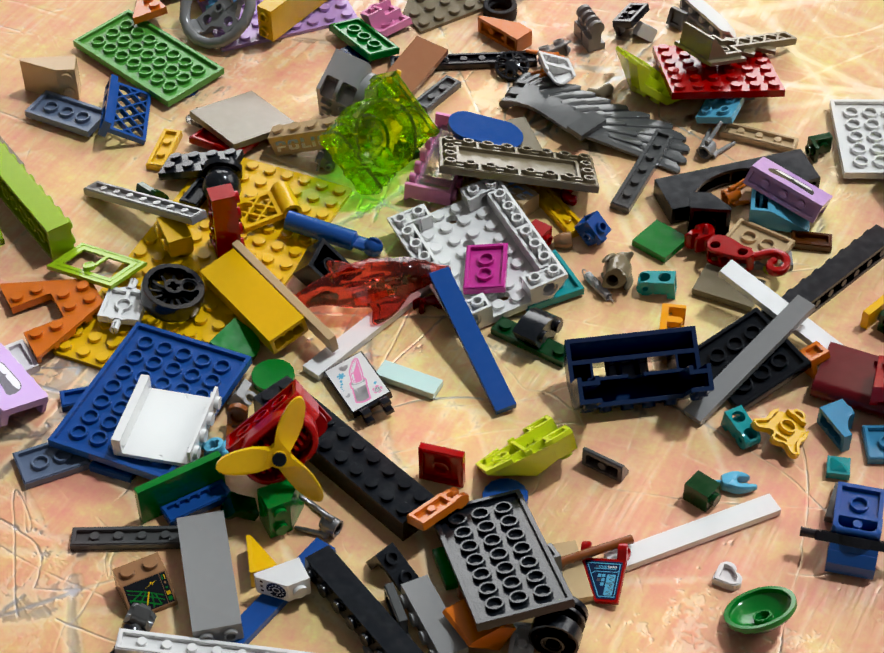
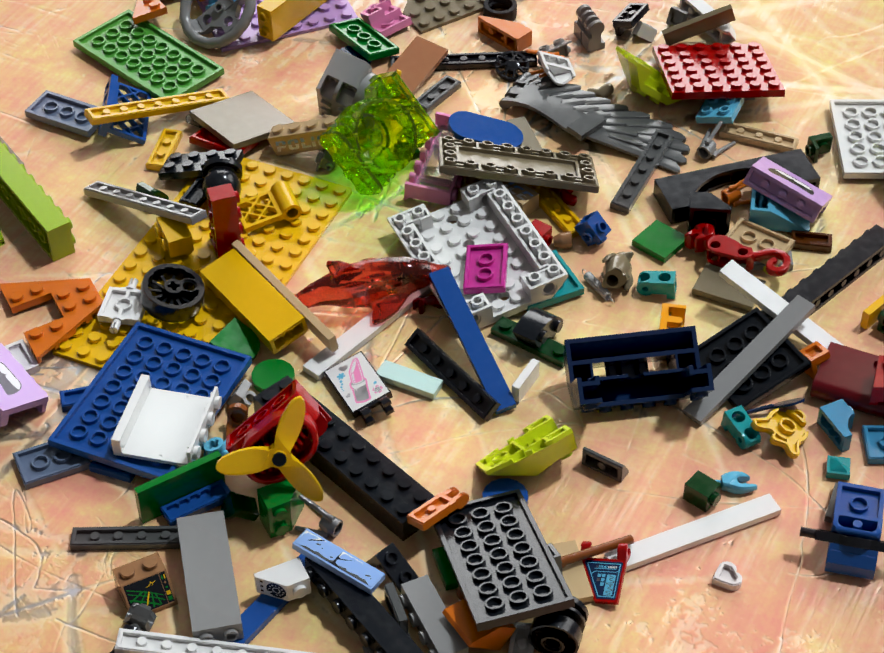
(52, 74): tan slope -> none
(59, 266): lime door -> none
(153, 106): none -> yellow tile
(257, 558): yellow slope -> none
(314, 261): black slope -> none
(332, 233): blue piece -> none
(338, 561): none -> light blue tile
(441, 464): red tile -> none
(452, 374): none -> black tile
(525, 380): none -> white tile
(698, 25): none -> dark tan tile
(718, 51): dark tan piece -> none
(760, 610): green dish -> none
(782, 404): none -> dark blue piece

